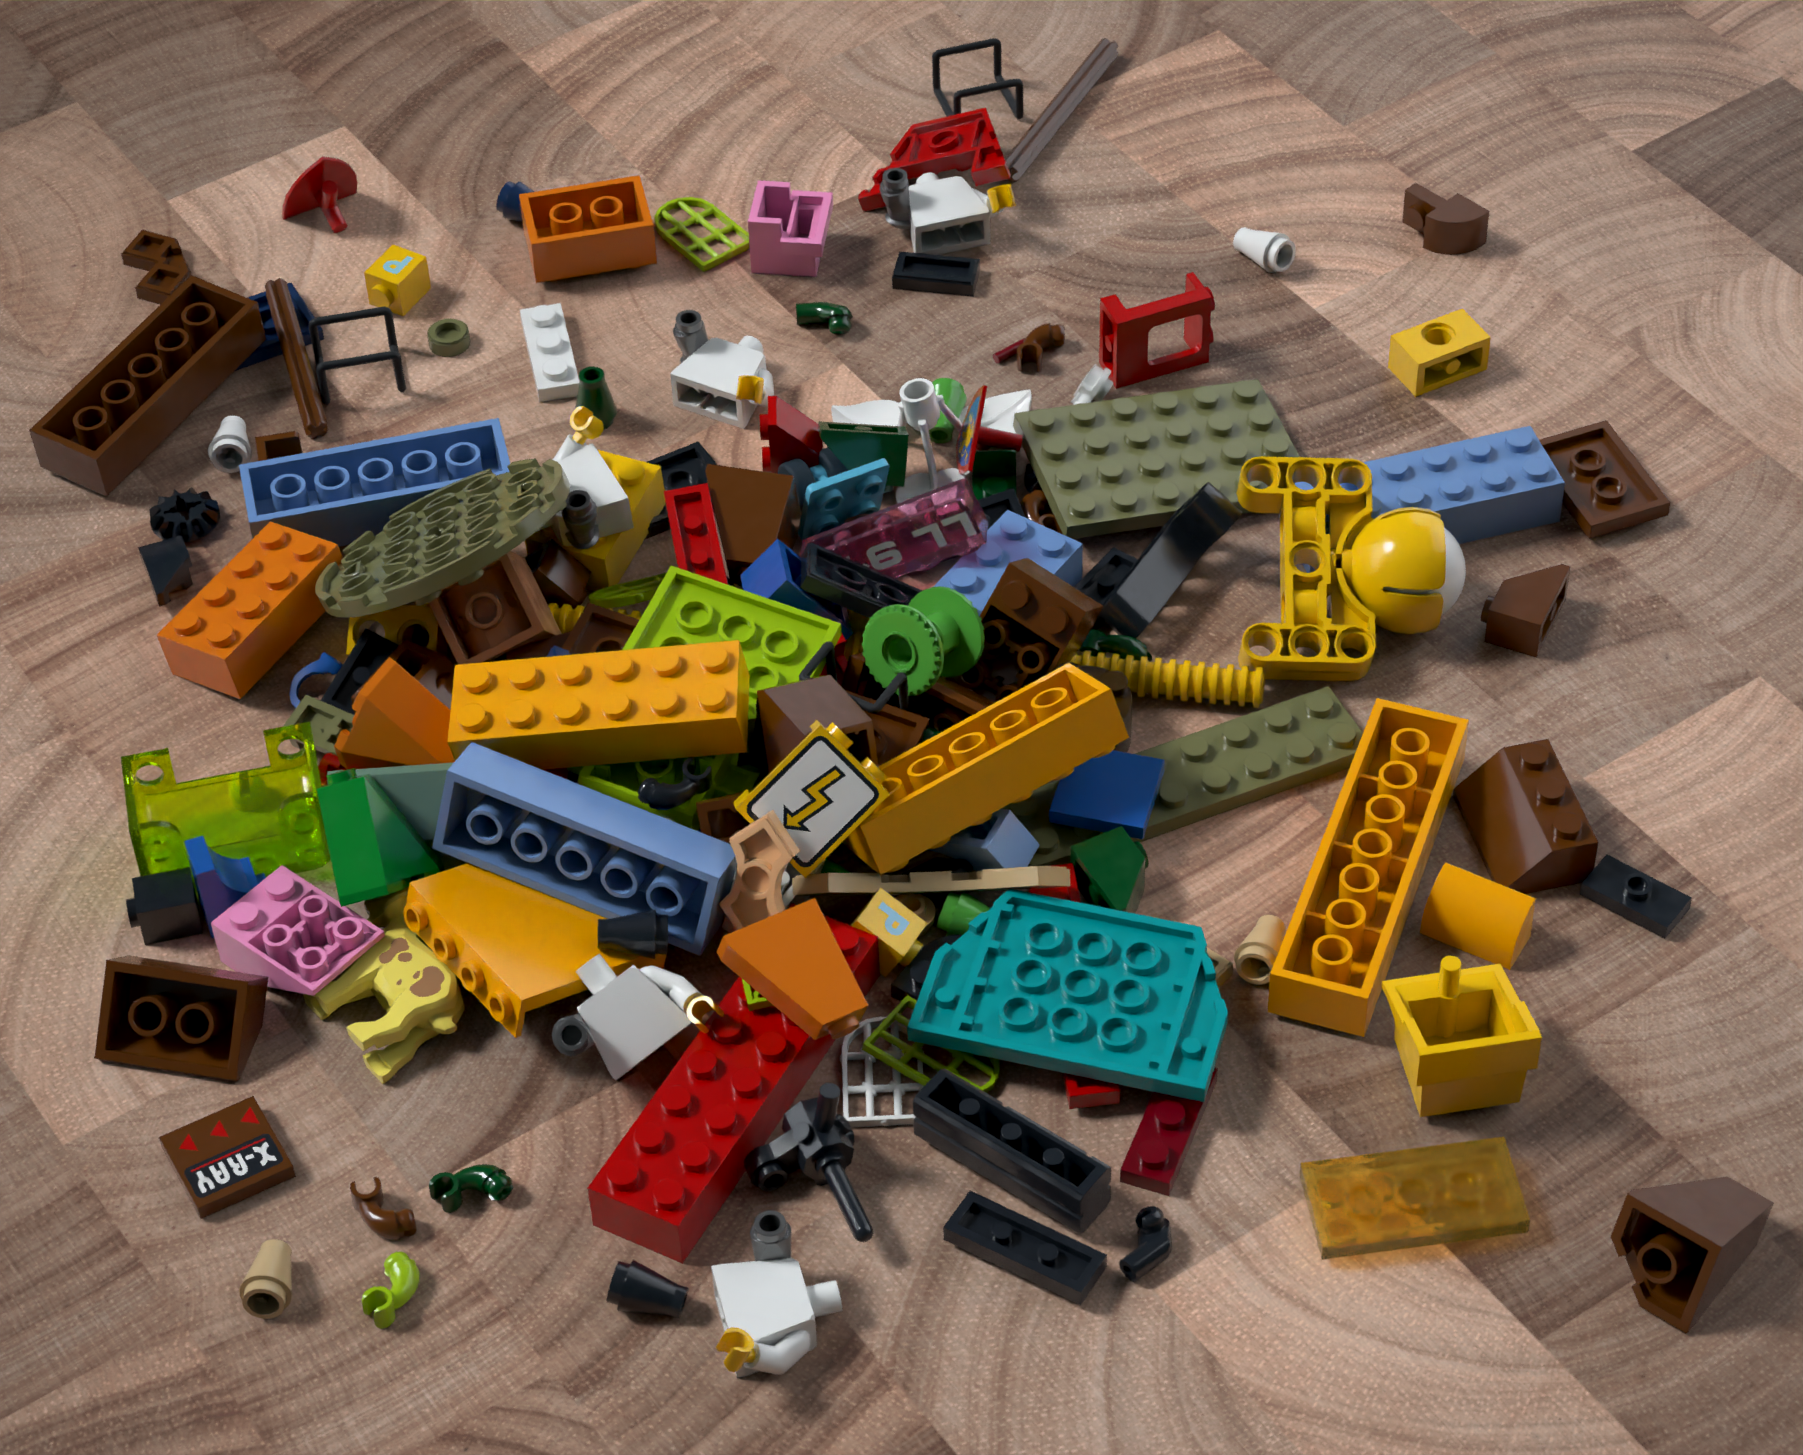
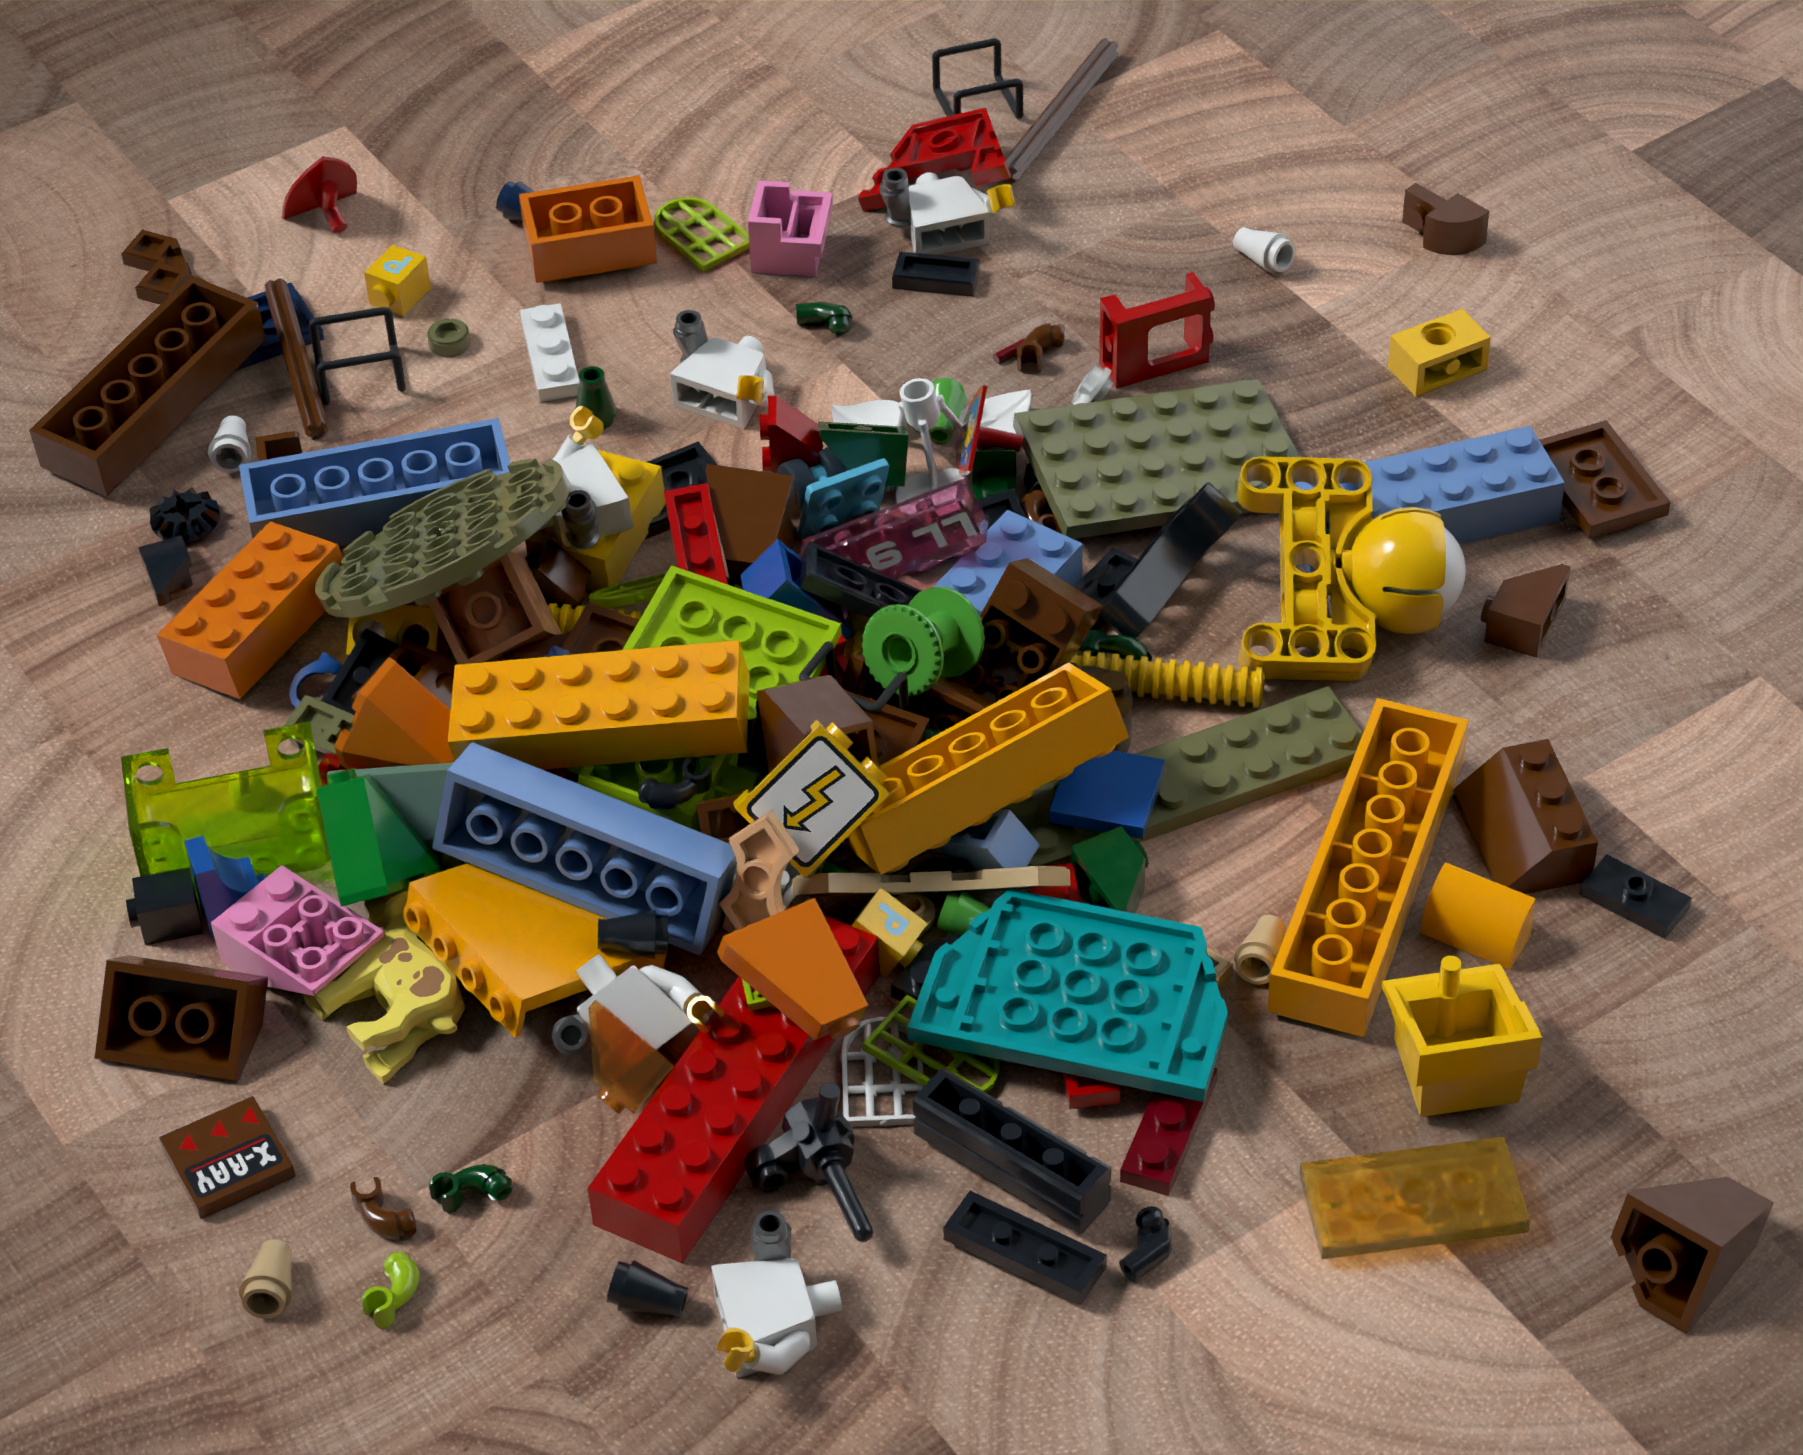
(623, 1061): none -> clear orange slope

